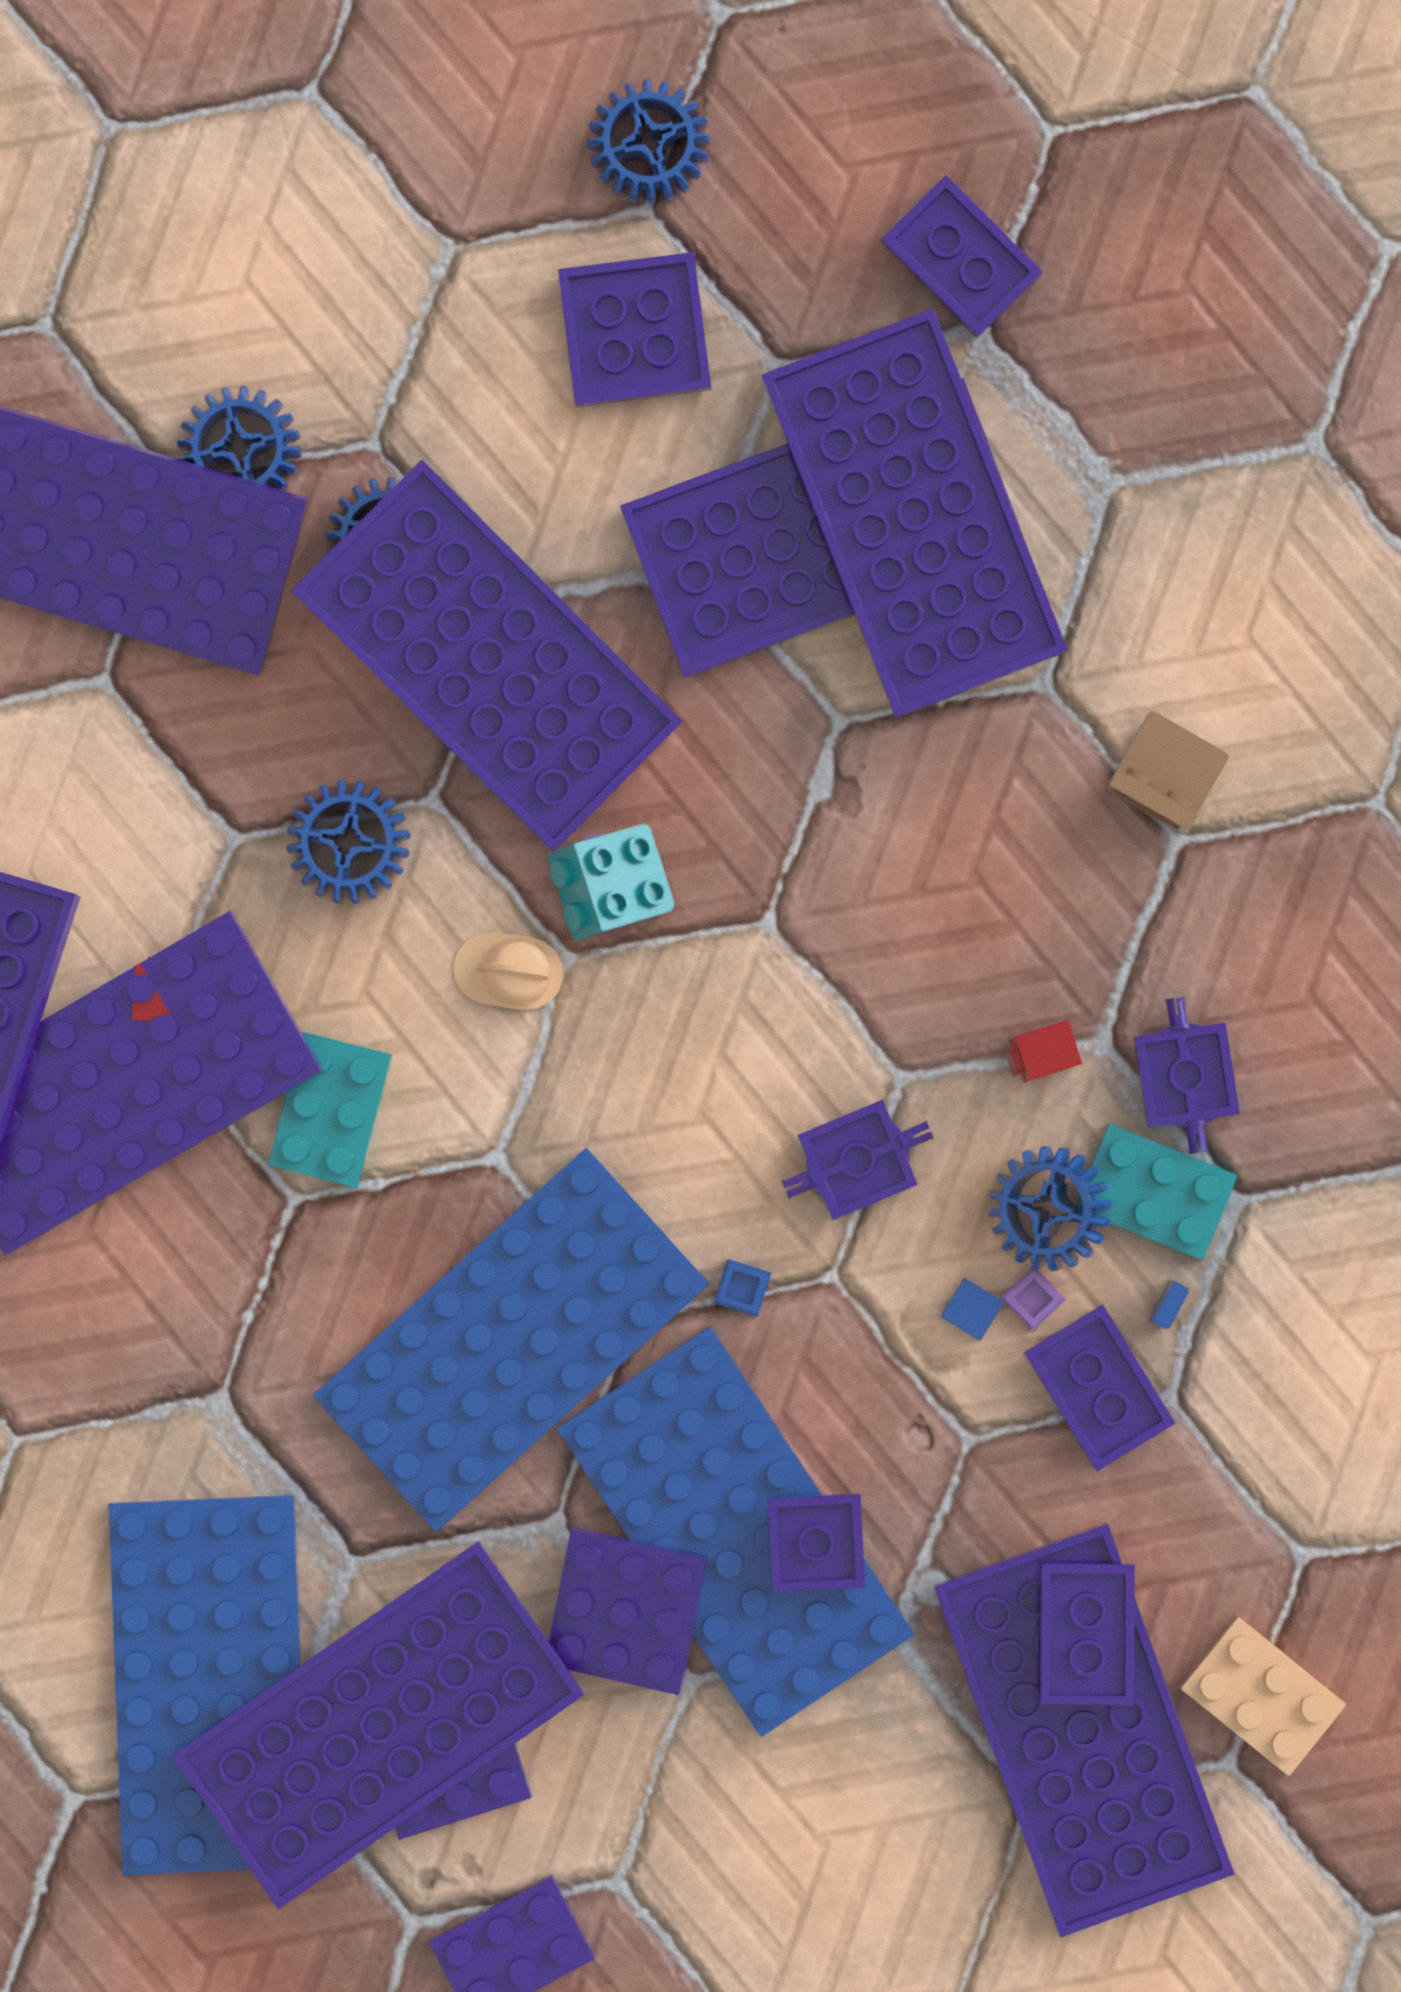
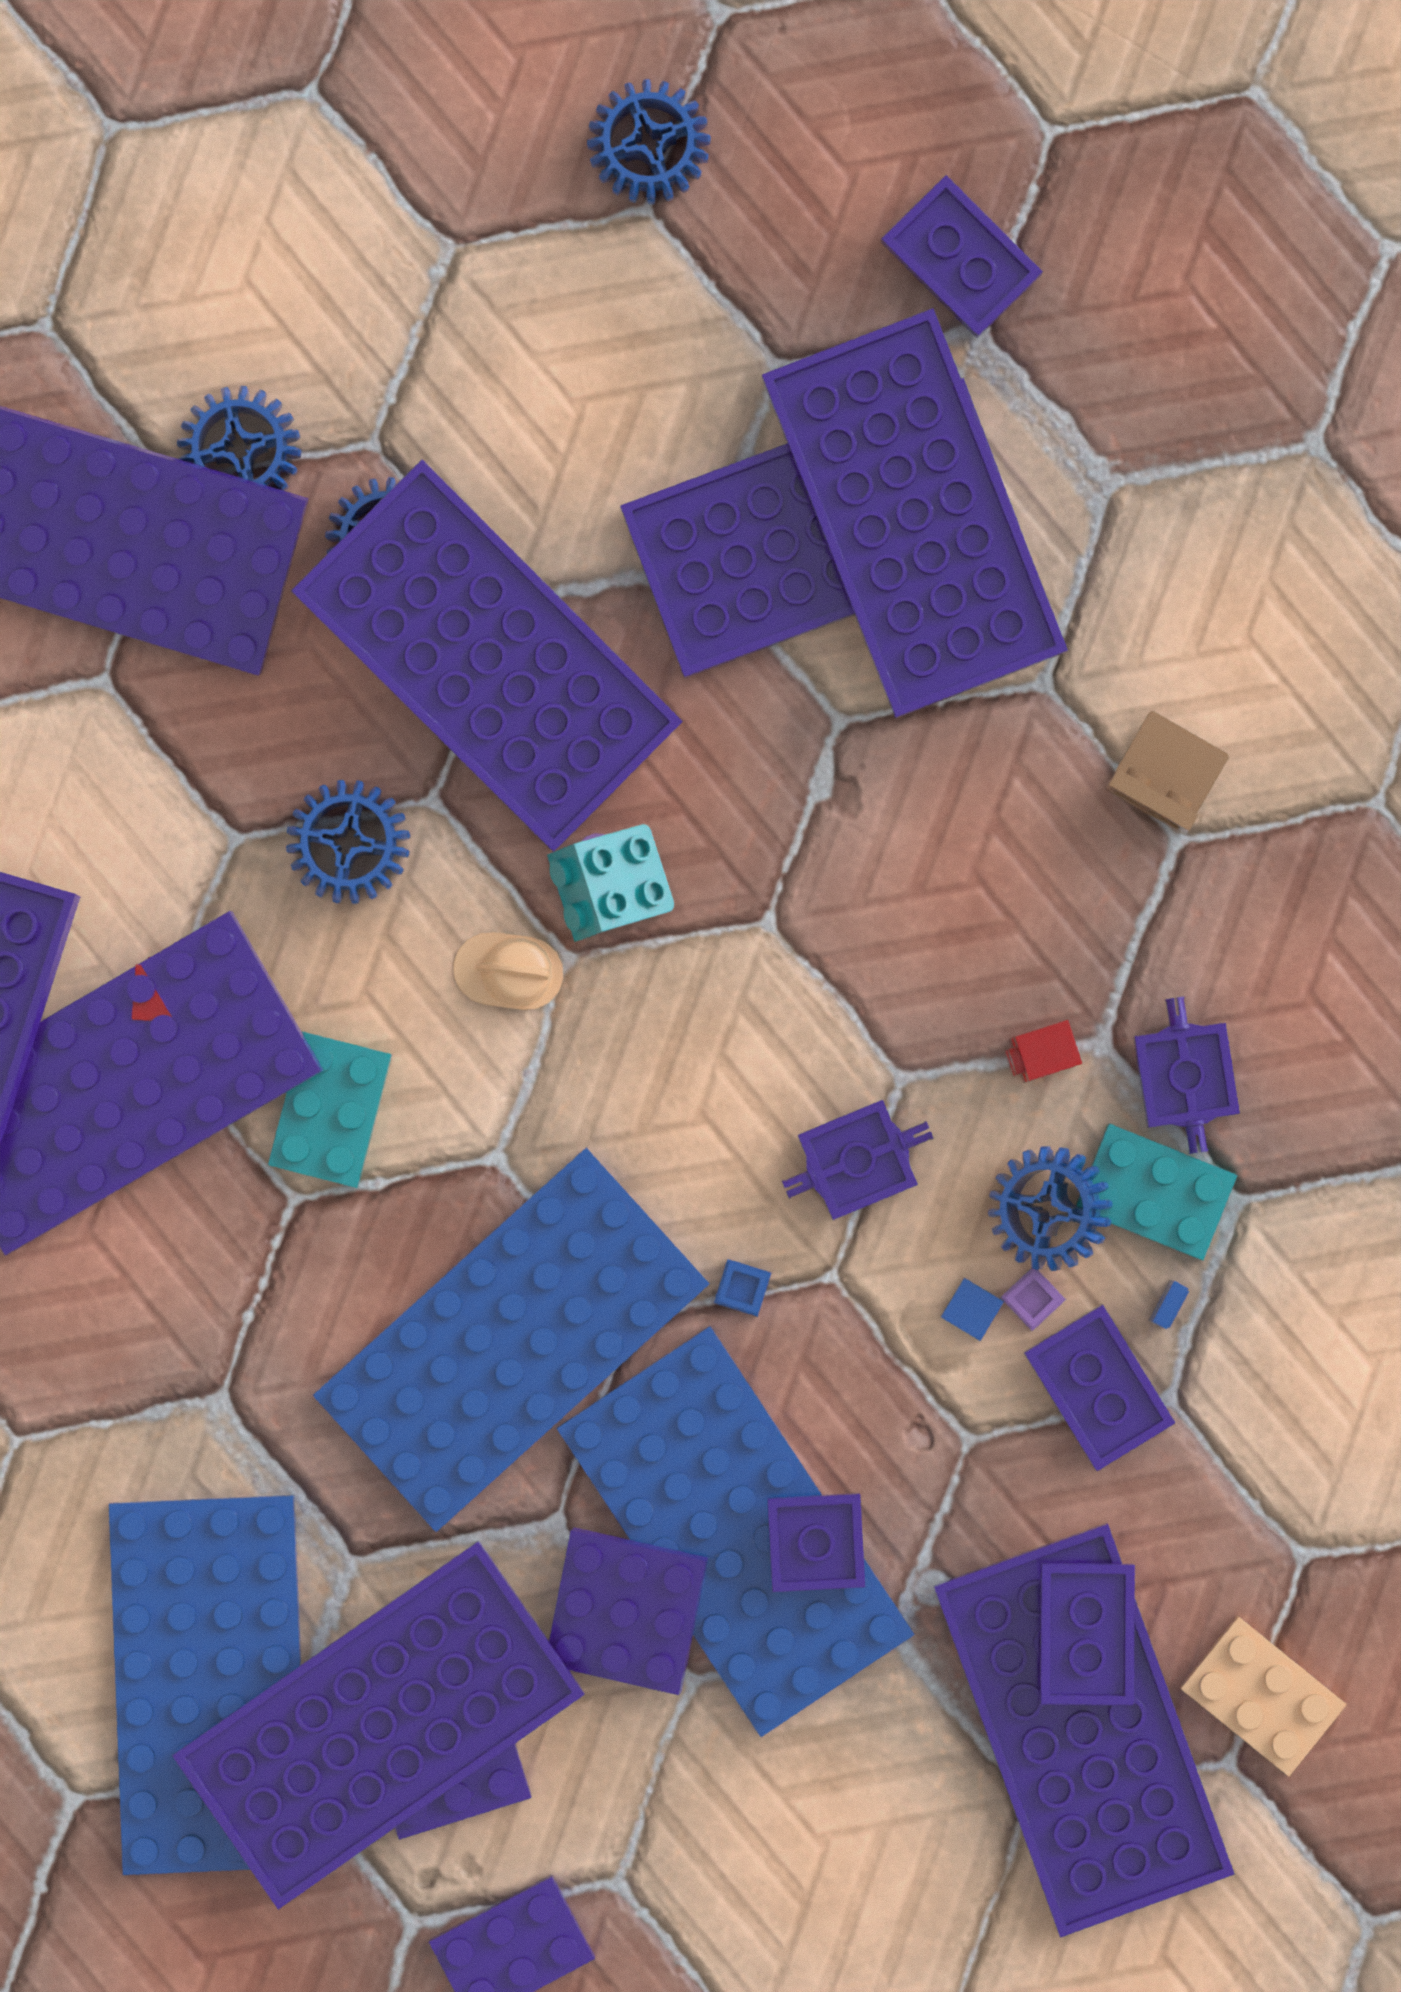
(634, 329): dark purple plate -> none

